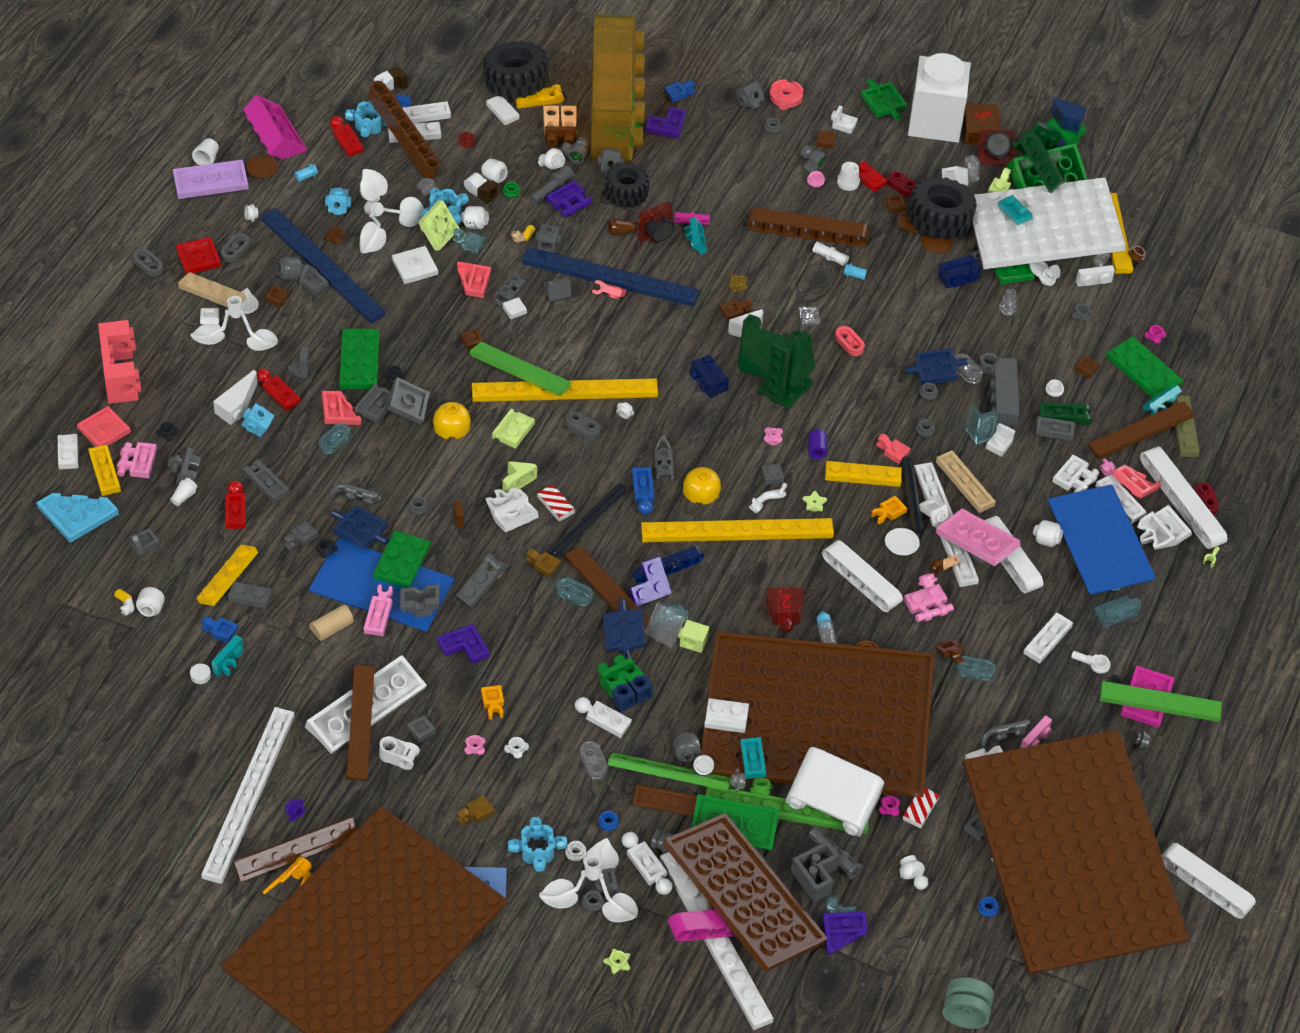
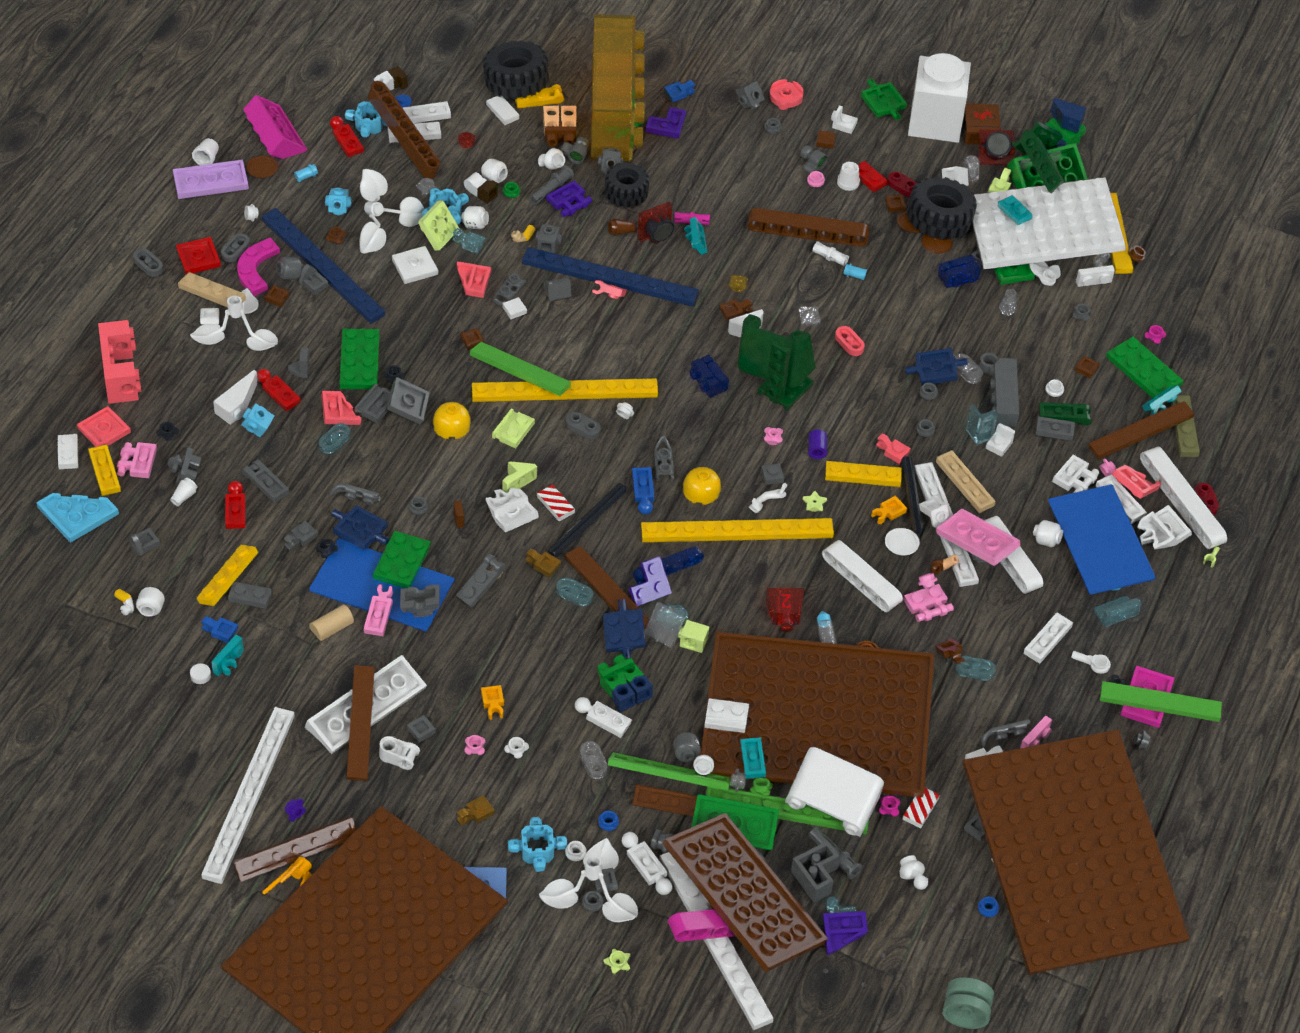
(249, 262): none -> dark pink plate
(464, 639): dark purple plate -> none
(1208, 880): white beam -> none

